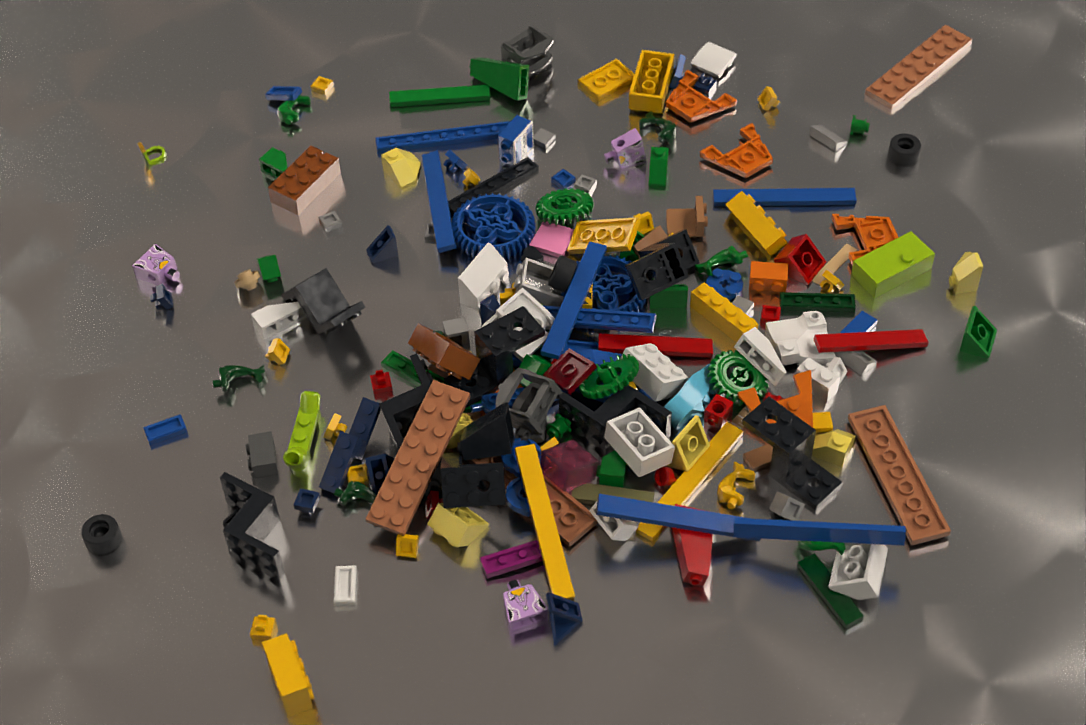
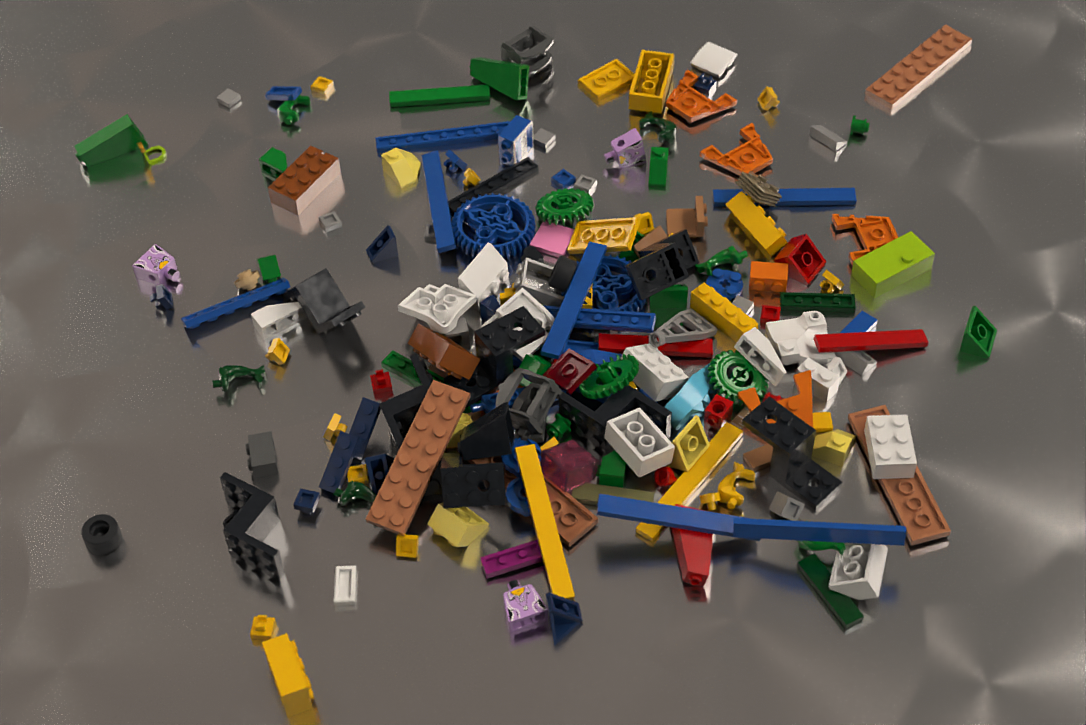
(110, 142): none -> green slope
(165, 429): blue tile -> none
(228, 98): none -> light grey tile
(228, 306): none -> blue plate
(308, 417): lime plate -> none
(432, 502): red tile -> none
(438, 306): none -> white slope
(616, 528): white brick -> none
(677, 72): blue tile -> none
(700, 329): none -> light grey plate
(710, 499): none -> yellow tile
(758, 188): none -> dark tan brick
(835, 263): tan sticker -> none
(890, 446): none -> white brick
(904, 149): black tyre -> none
(966, 273): light yellow slope -> none

